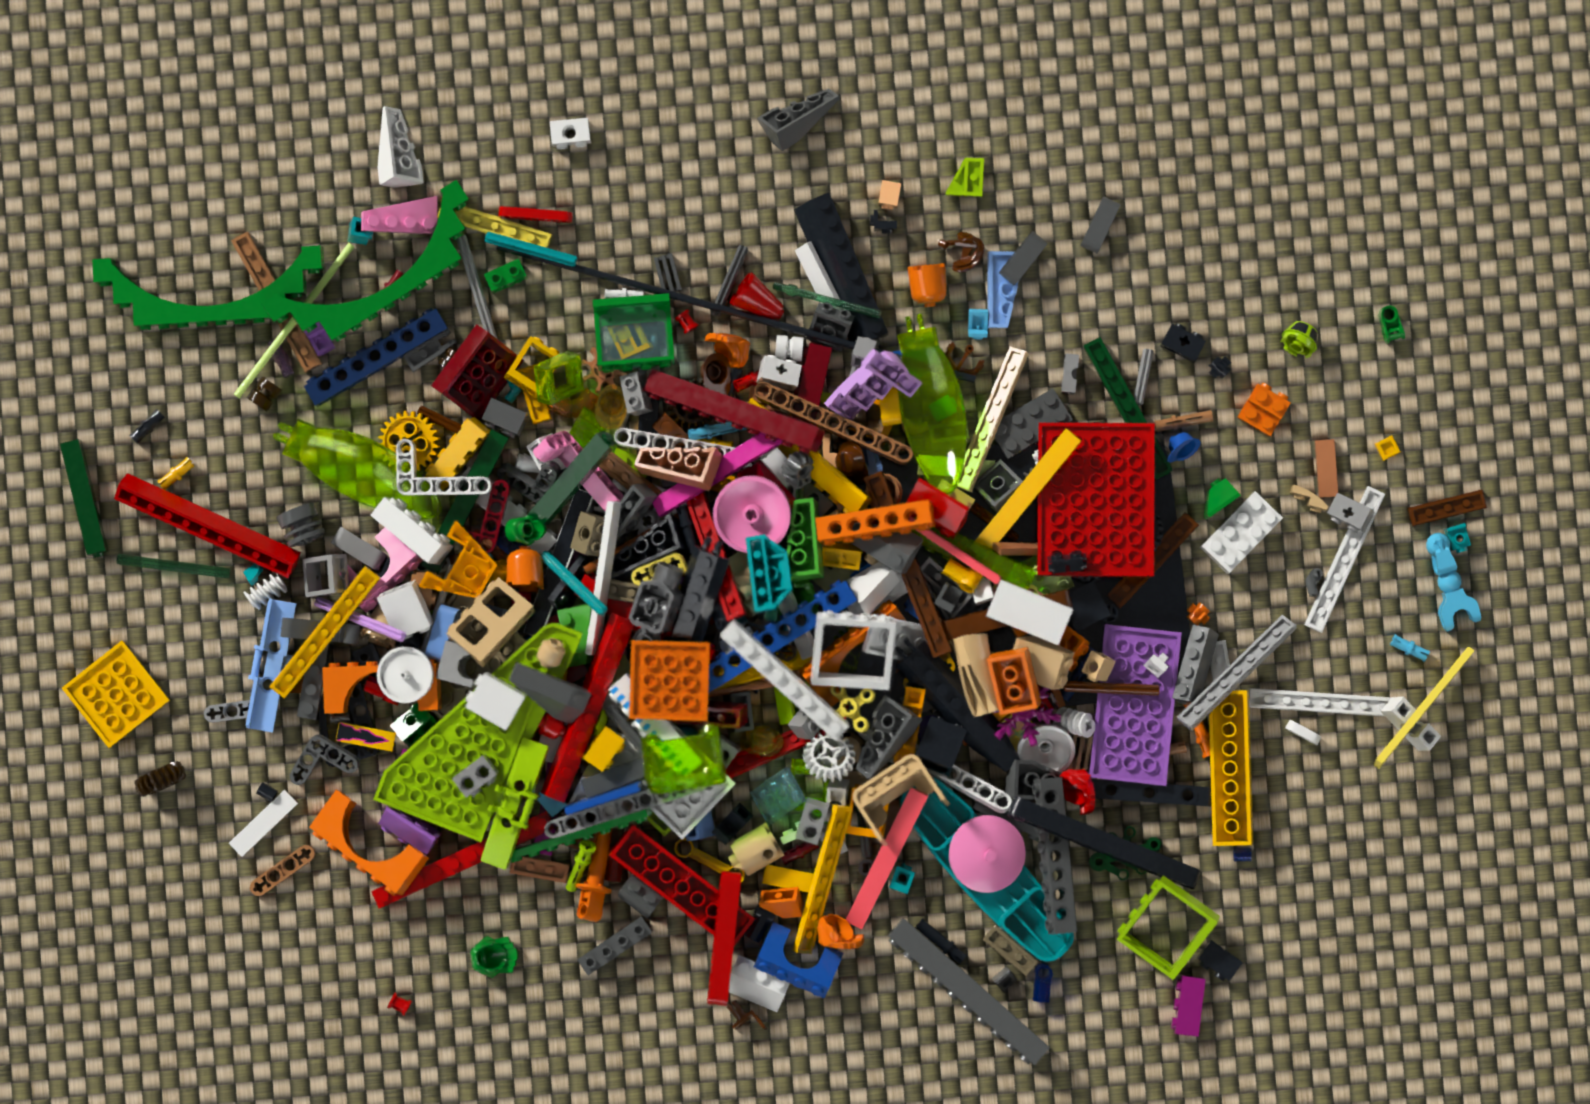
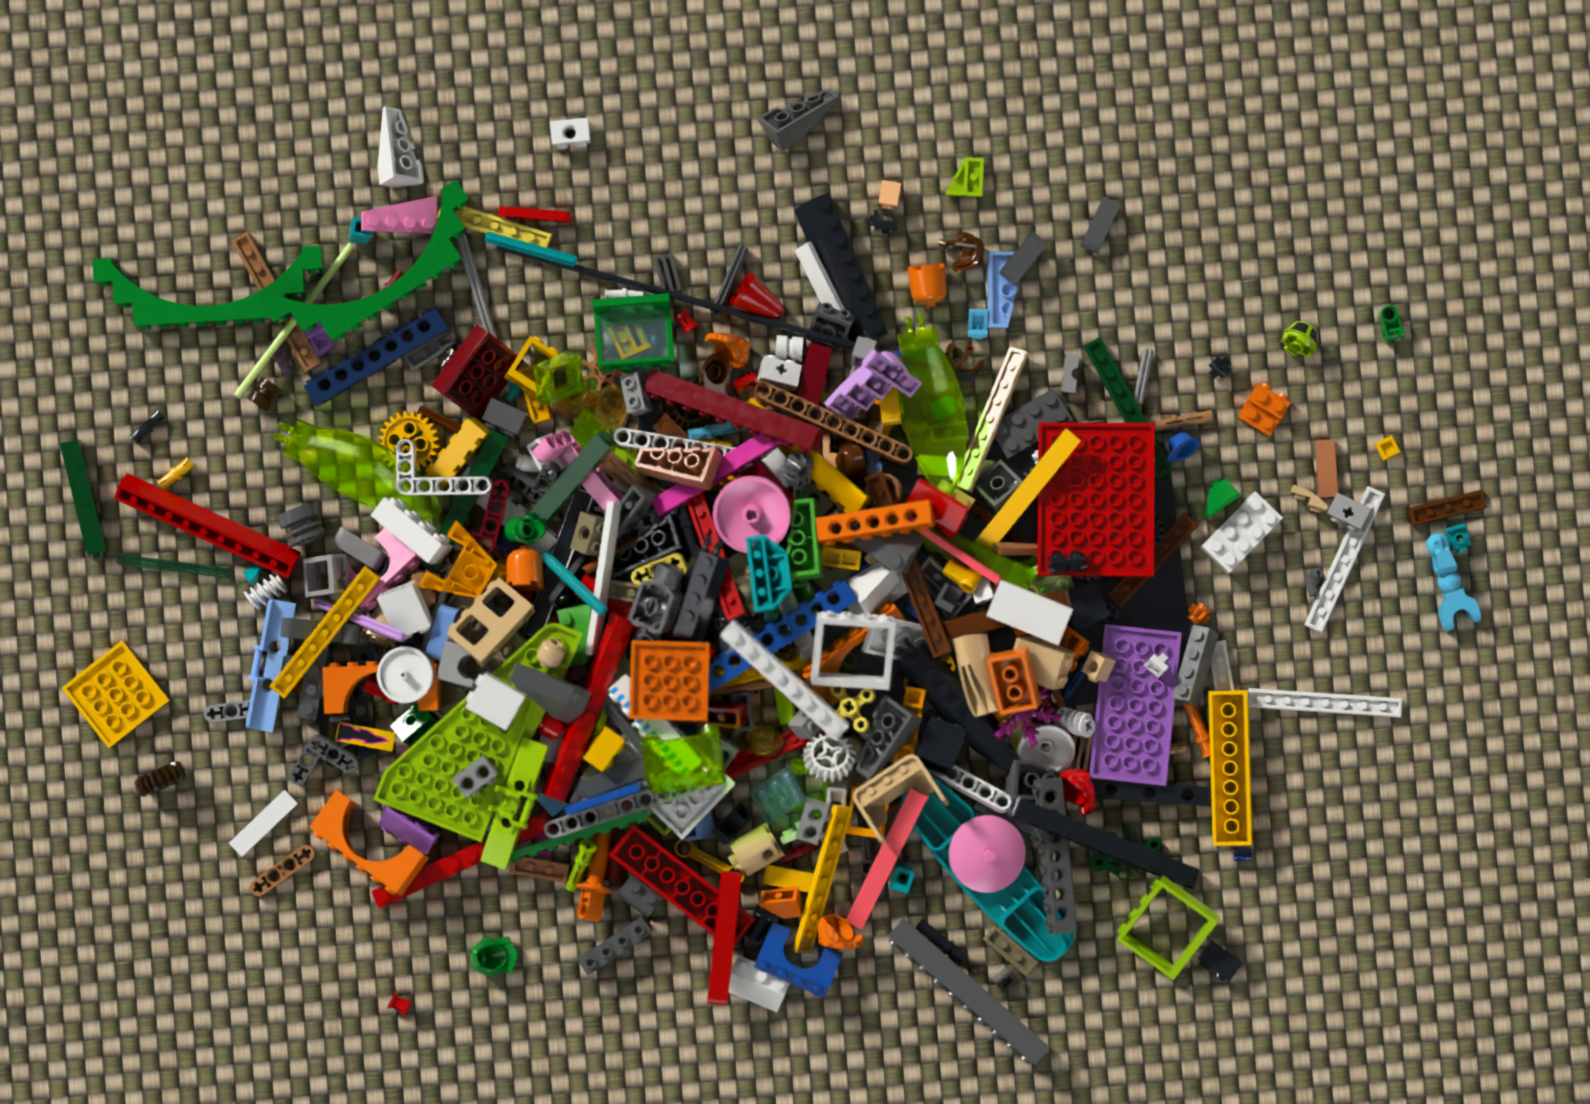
(266, 792): black hinge -> none
(505, 276): green brick -> none
(741, 1016): reddish brown bracket -> none
(793, 290): clear green bar -> none
(1042, 985): clear blue piece -> none
(1112, 688): reddish brown axle -> none
(1188, 351): black brick -> none
(1188, 1005): magenta brick -> none
(1236, 672): light grey tile -> none
(1303, 732): white beam -> none
(1409, 648): medium azure pin -> none
(1422, 735): white arch -> none
(1425, 705): light yellow tile -> none

